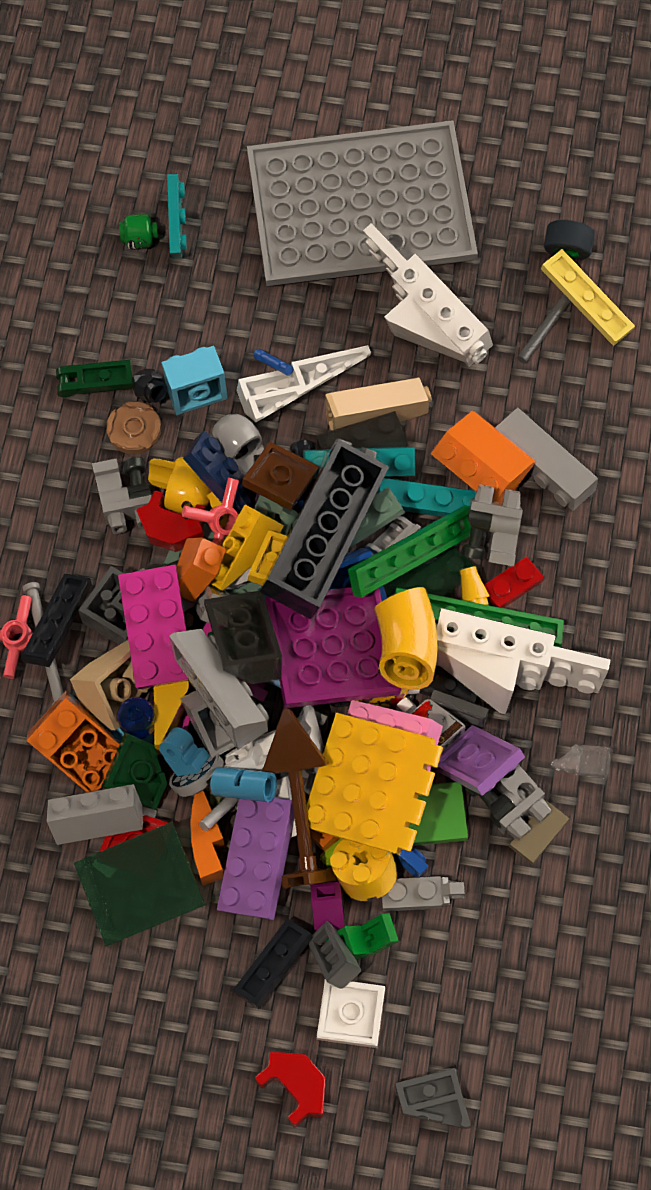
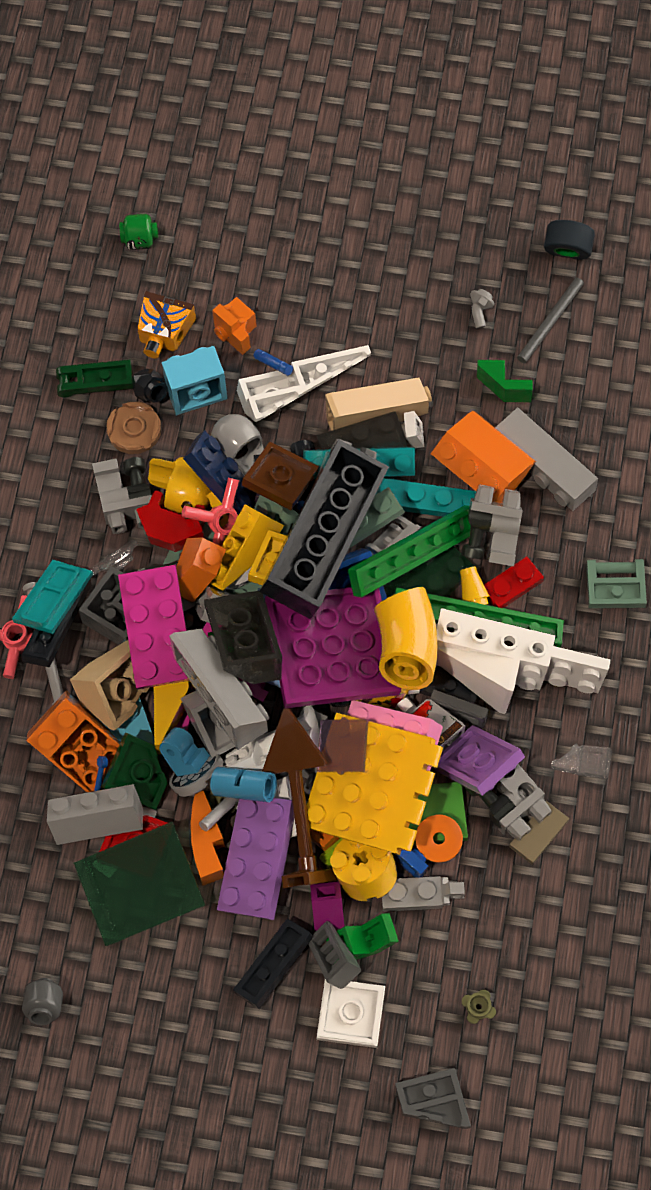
(42, 1001): none -> dark grey head
(52, 596): none -> teal piece
(102, 763): none -> blue hinge
(117, 559): none -> clear piece
(136, 717): clear blue head -> none
(164, 323): none -> torso
(177, 216): teal wing -> none
(234, 323): none -> orange brick
(300, 1080): red piece -> none
(326, 190): light grey plate -> none
(343, 745): none -> piece
(413, 429): none -> white plate
(427, 307): white wedge -> none
(452, 838): none -> orange piece
(481, 300): none -> light grey plate
(483, 999): none -> olive plate
(492, 375): none -> green slope
(587, 297): light yellow plate -> none
(618, 591): none -> sand green plate

